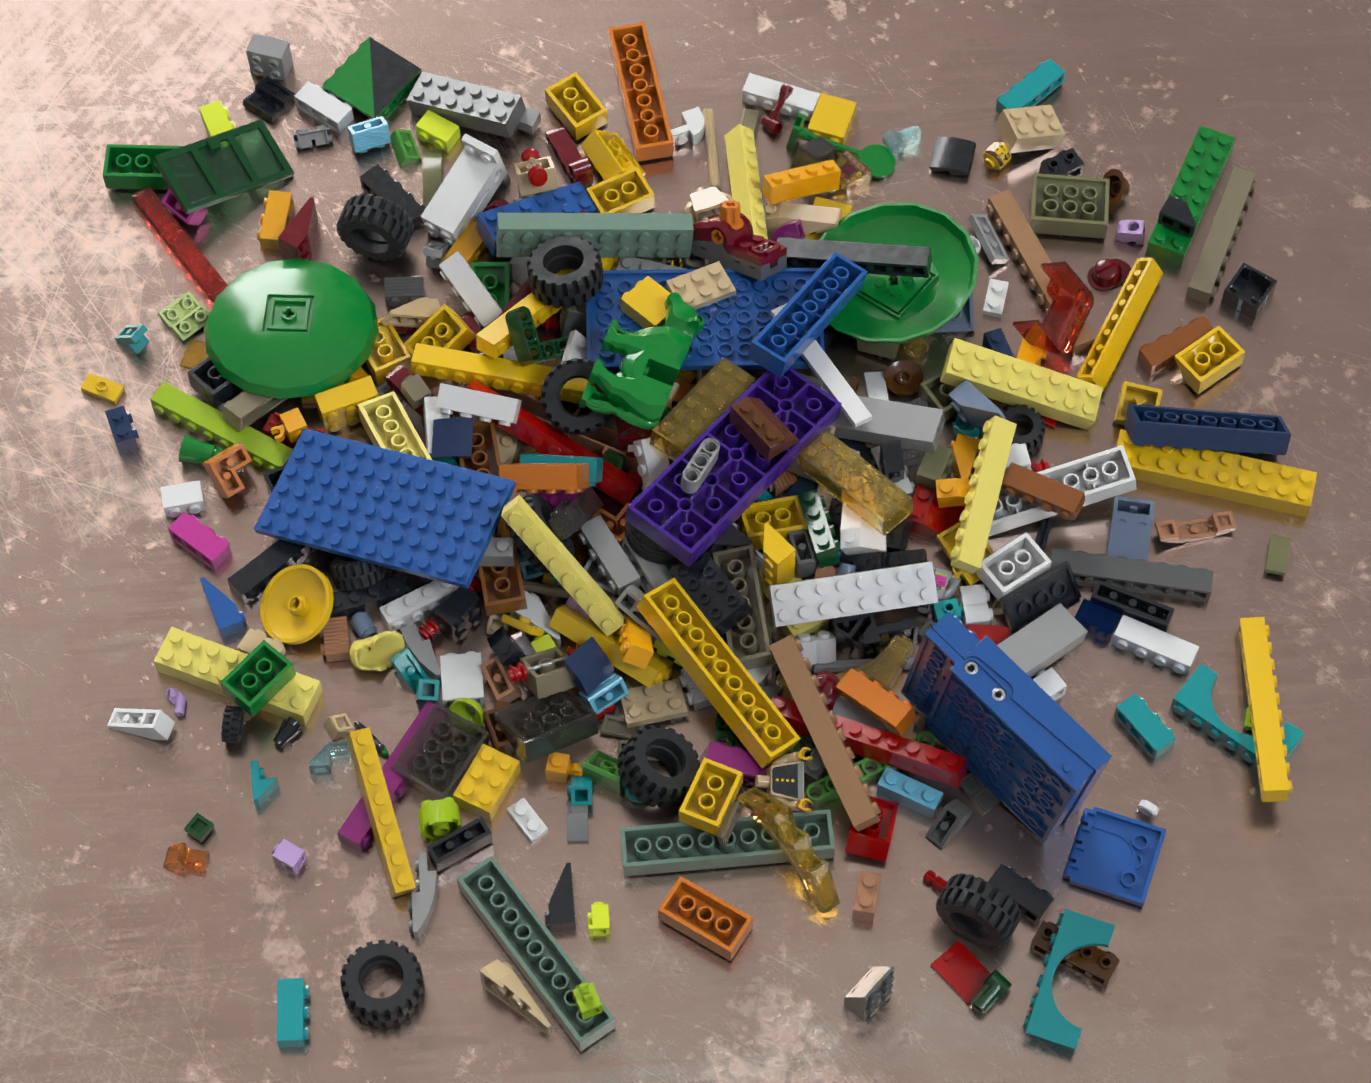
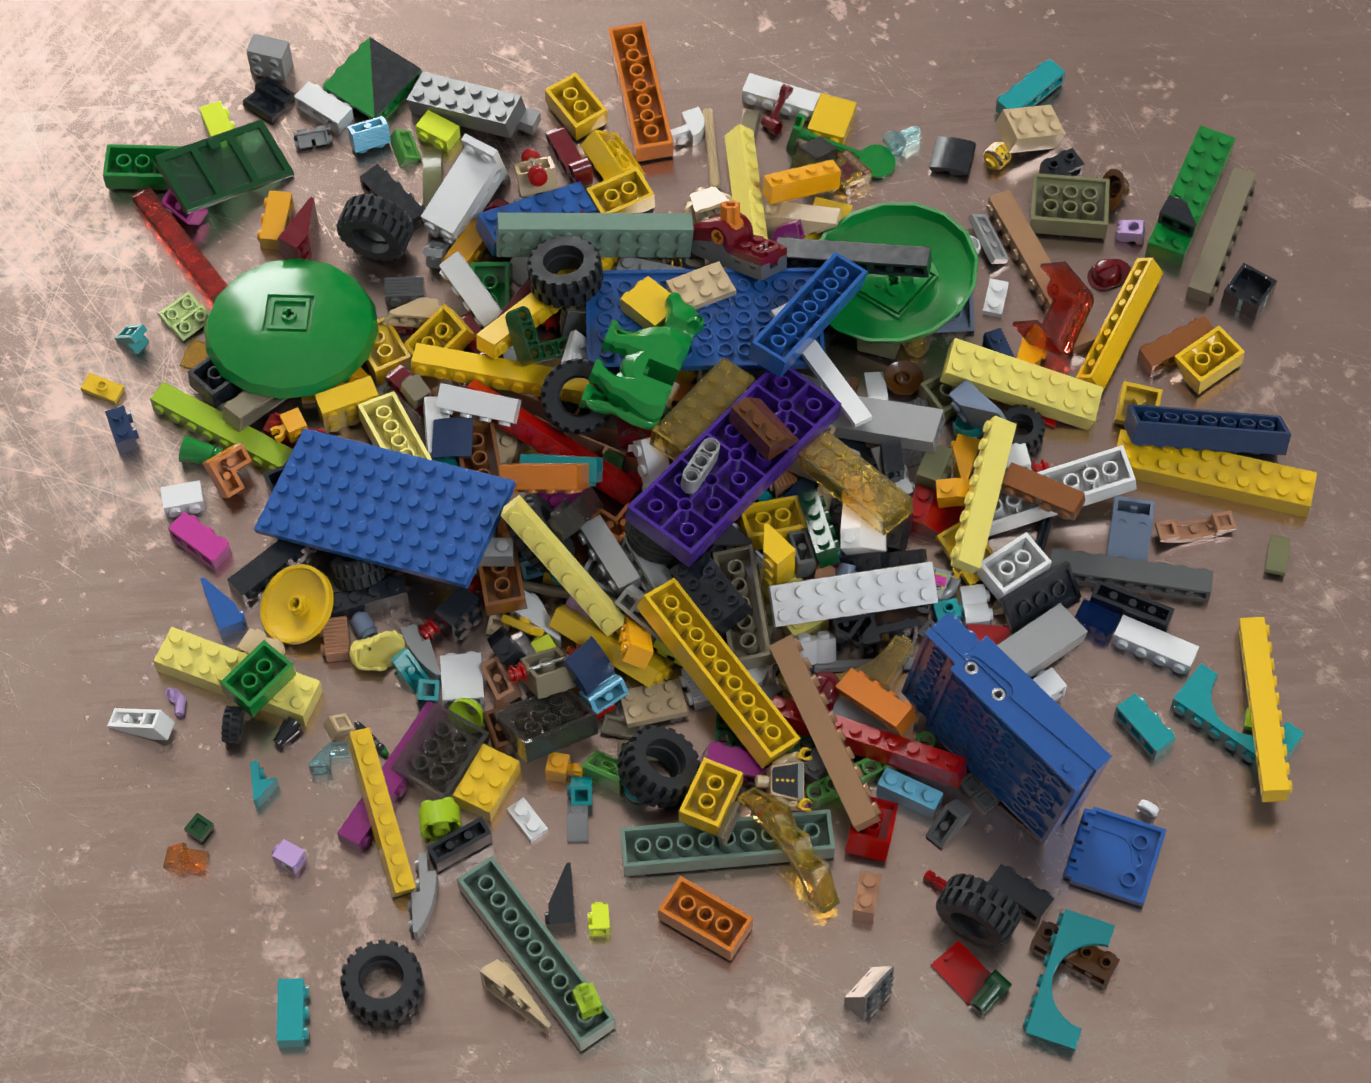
(415, 605): white brick -> none

